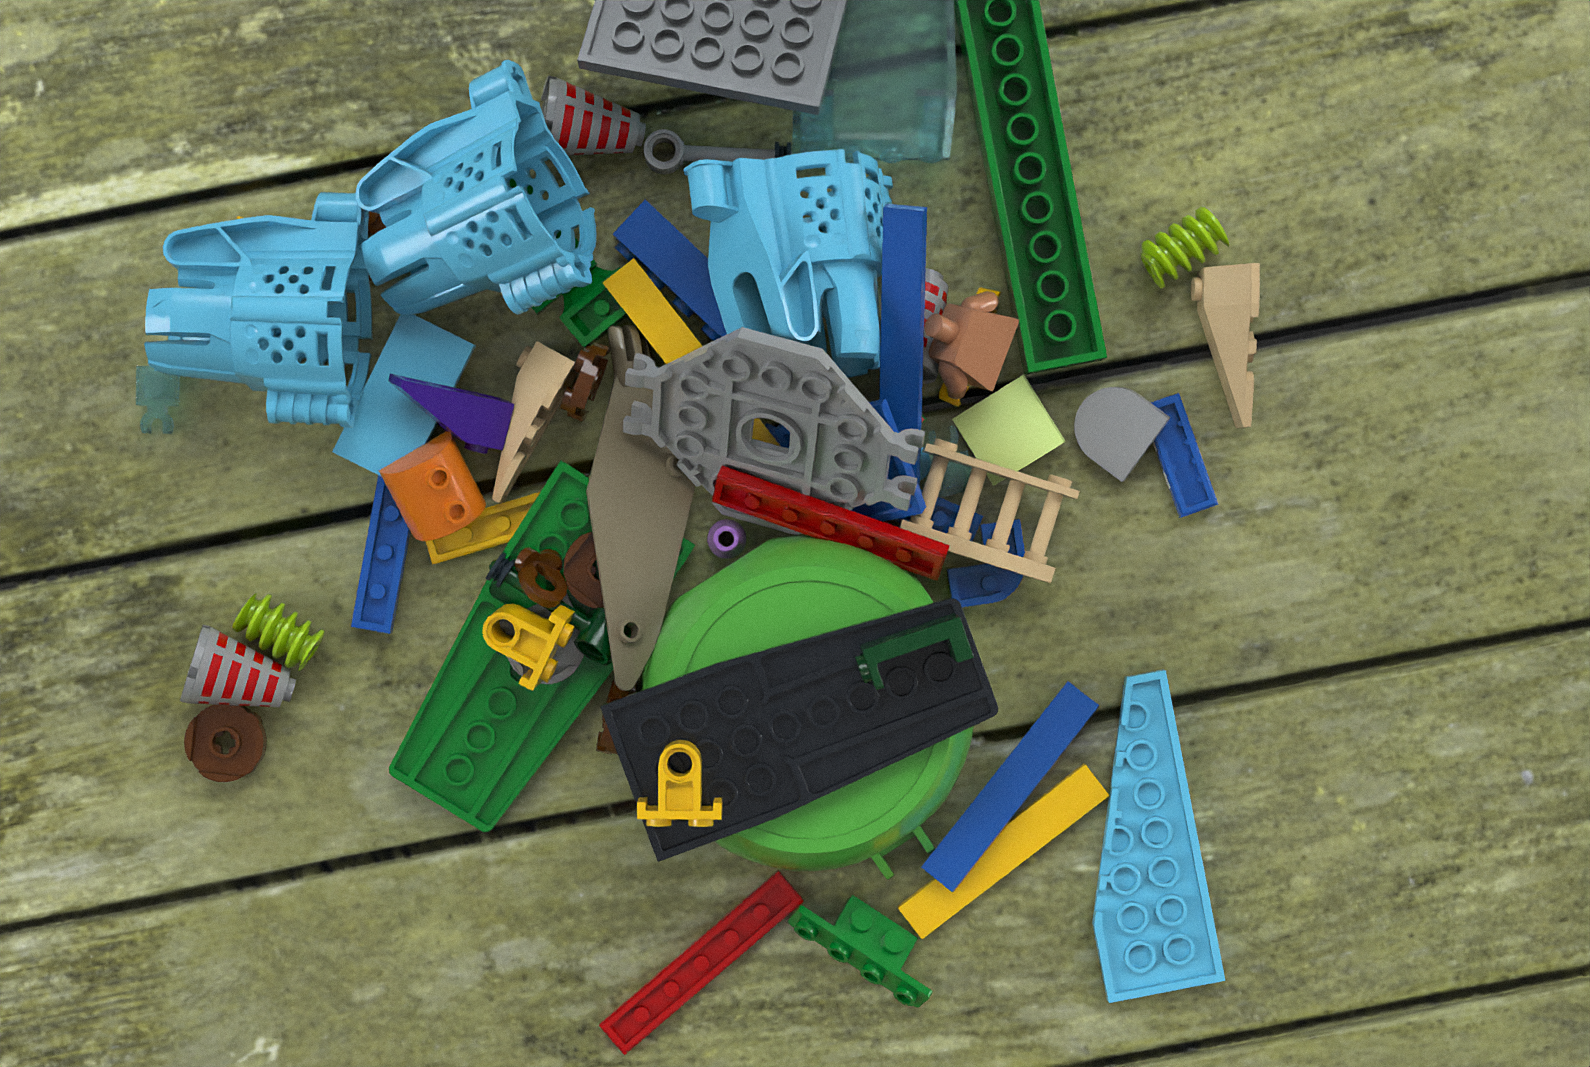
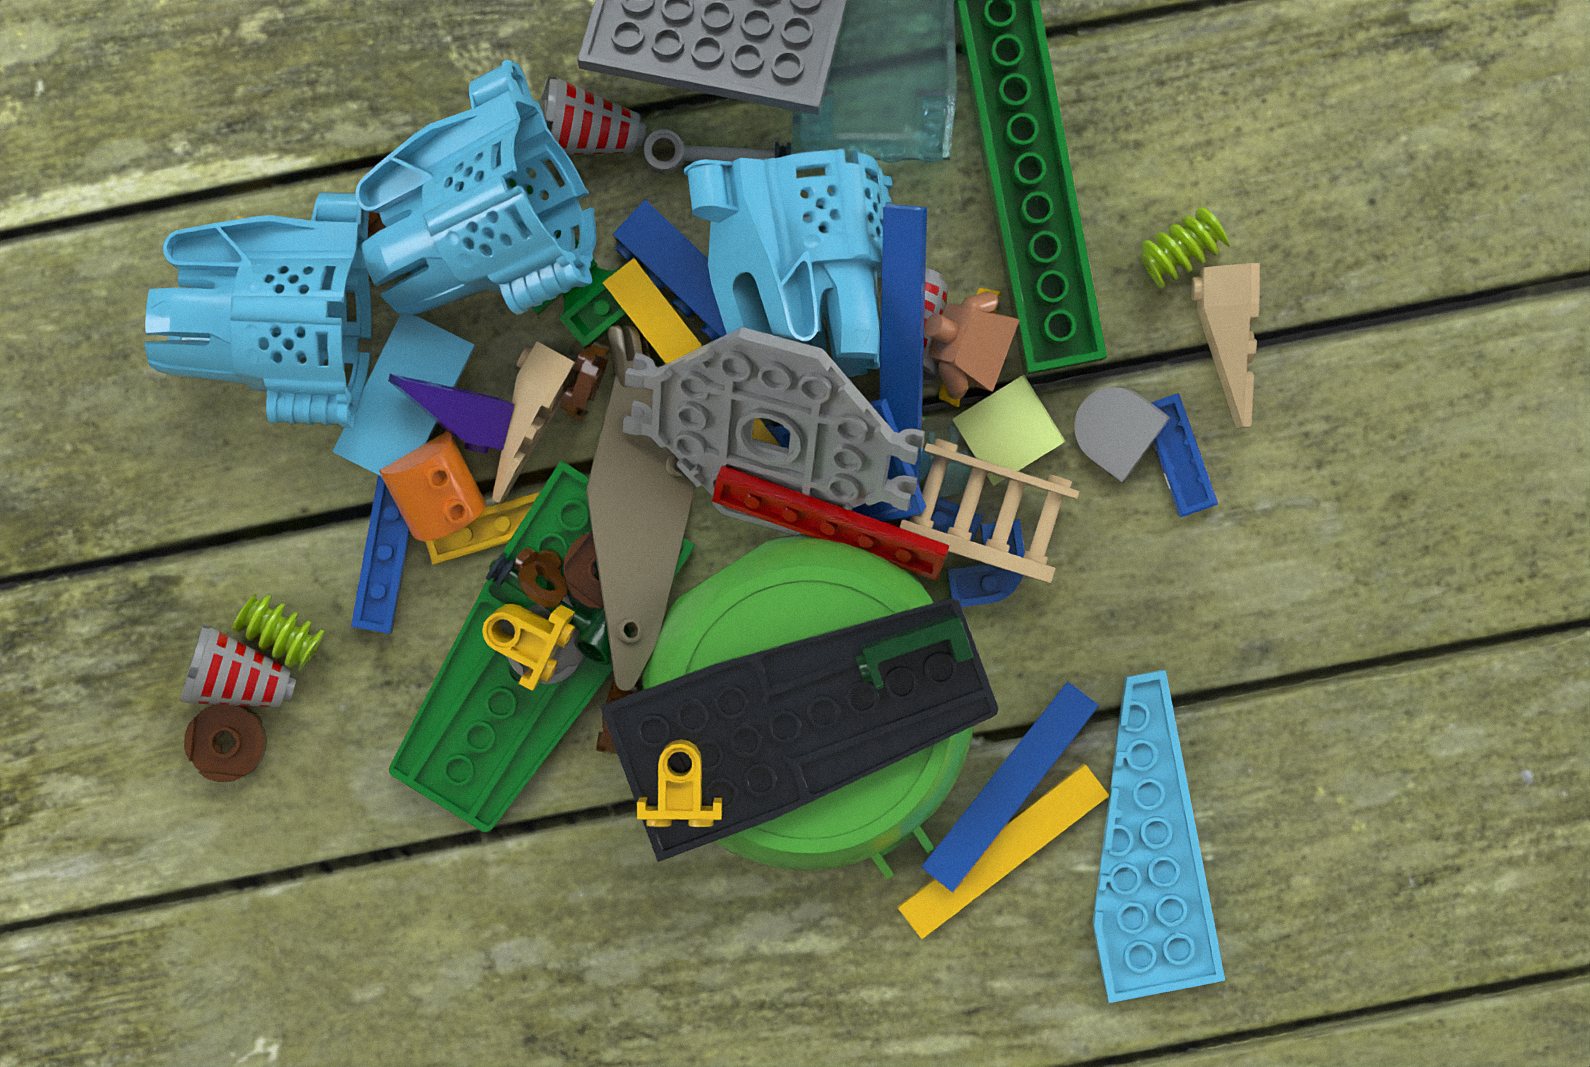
(157, 393): clear light blue plate -> none
(701, 962): red tile -> none
(739, 538): medium lavender cone -> none
(867, 943): green bracket -> none

